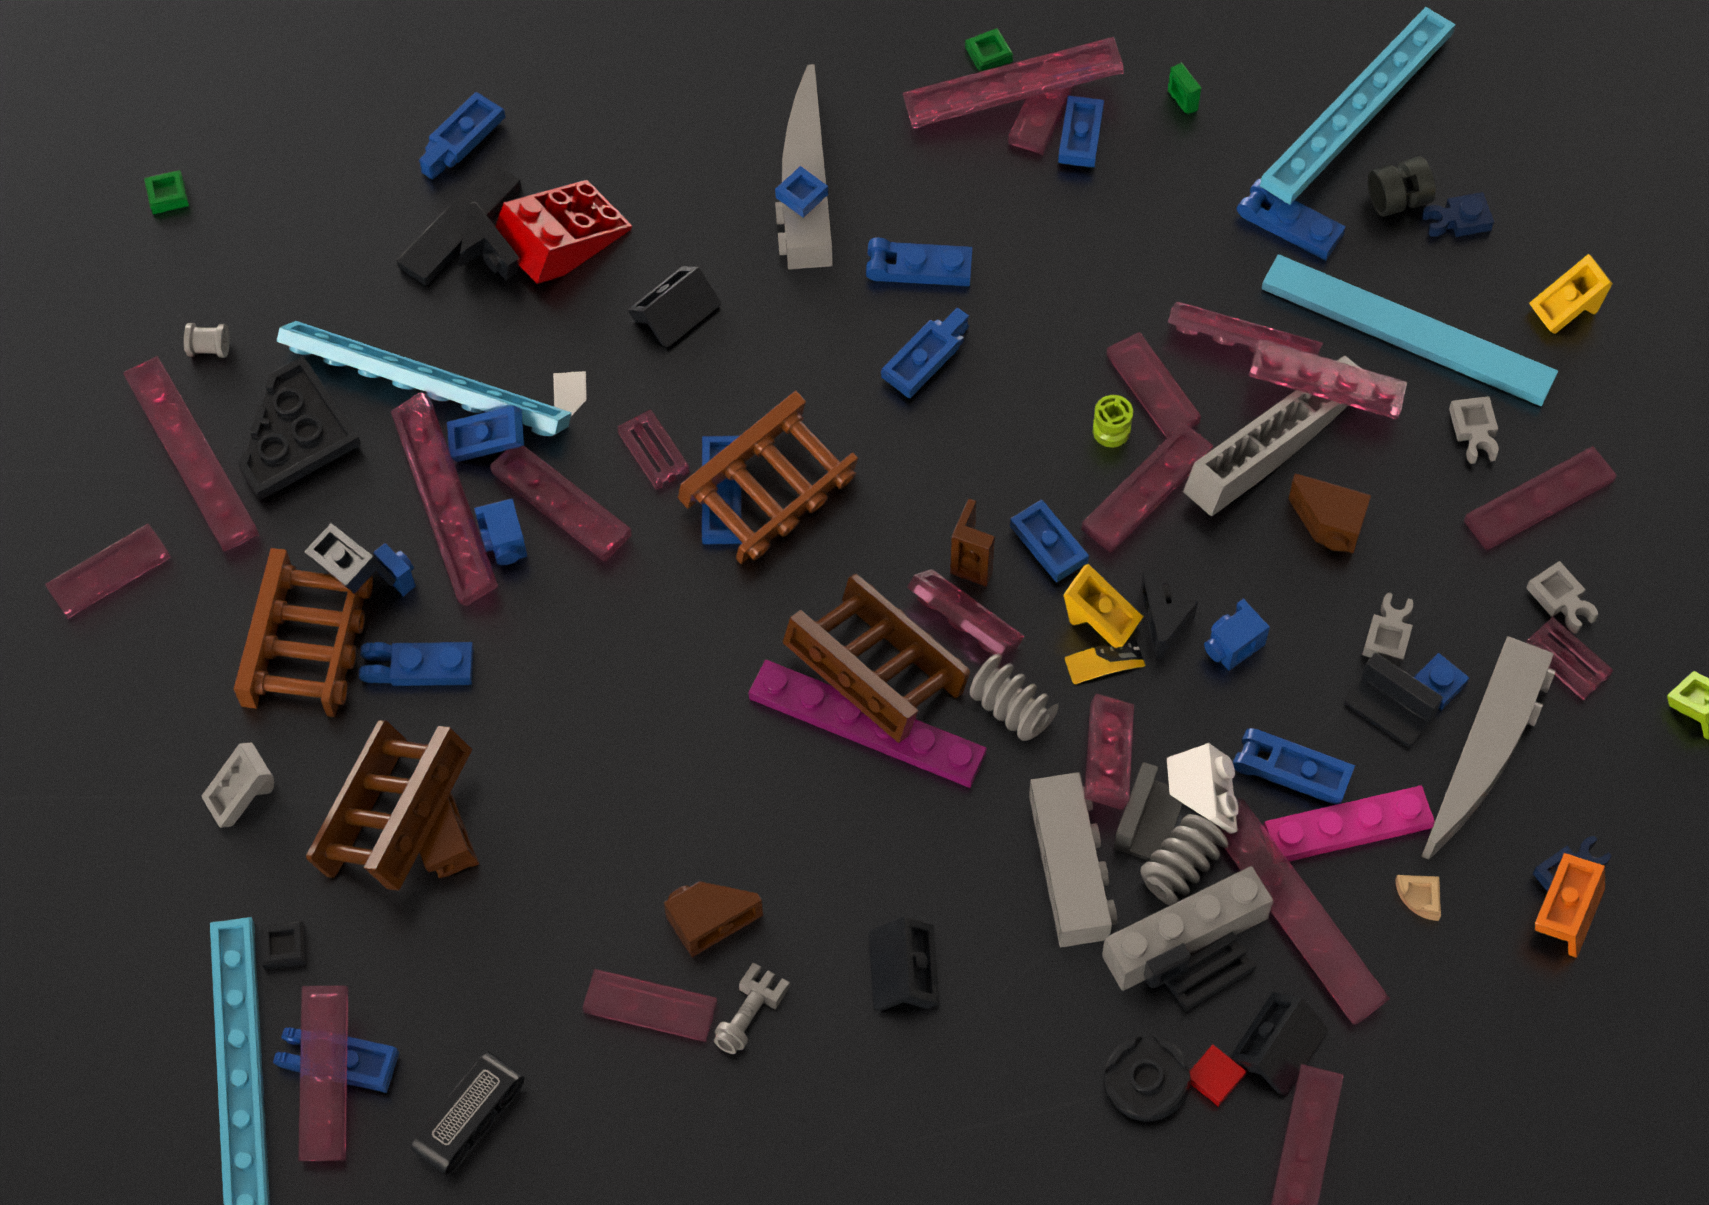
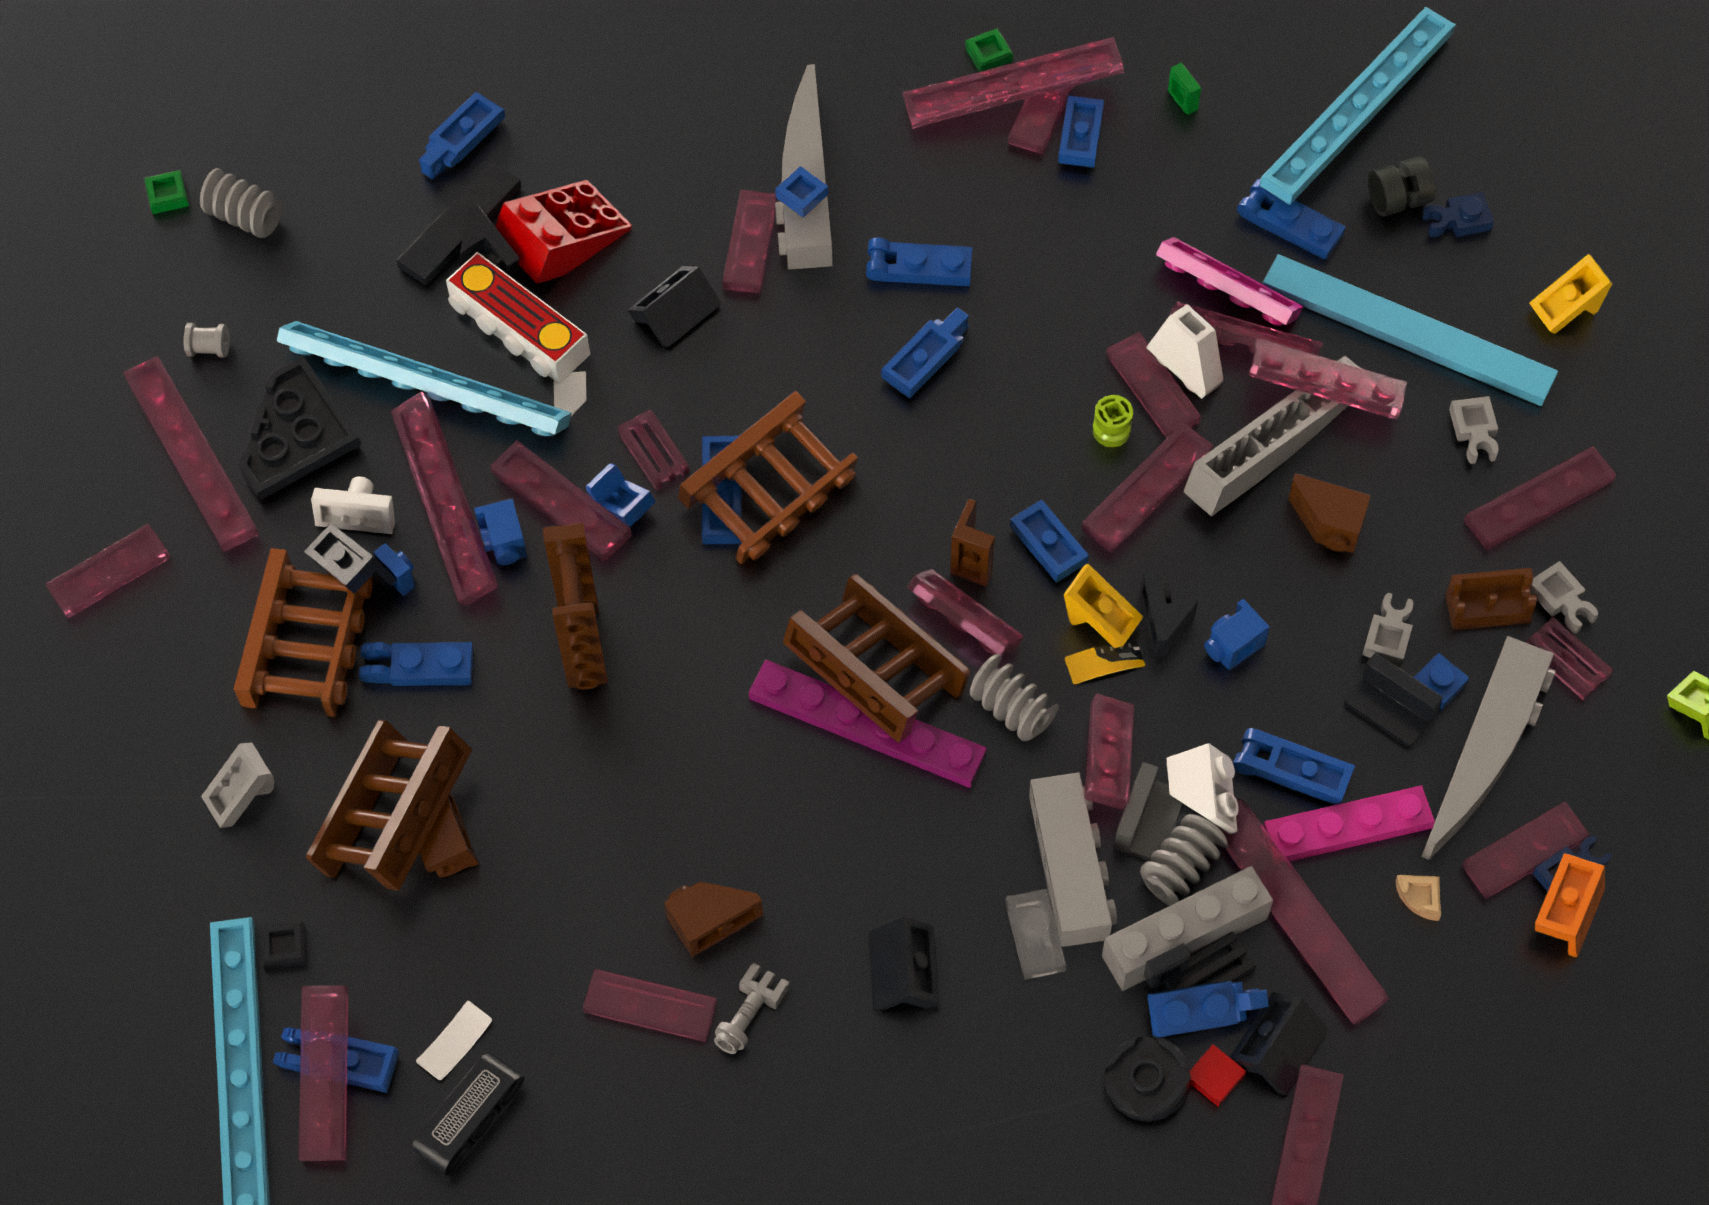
(240, 204): none -> light grey piece
(354, 508): none -> white tile
(454, 1041): none -> white sticker
(485, 433): blue plate -> none
(517, 318): none -> brick
(577, 605): none -> reddish brown fence
(620, 496): none -> blue bracket
(749, 241): none -> clear pink tile
(1035, 934): none -> clear tile
(1189, 350): none -> white slope
(1202, 1007): none -> blue hinge
(1217, 275): none -> plate
(1490, 599): none -> reddish brown hinge
(1524, 849): none -> clear pink tile

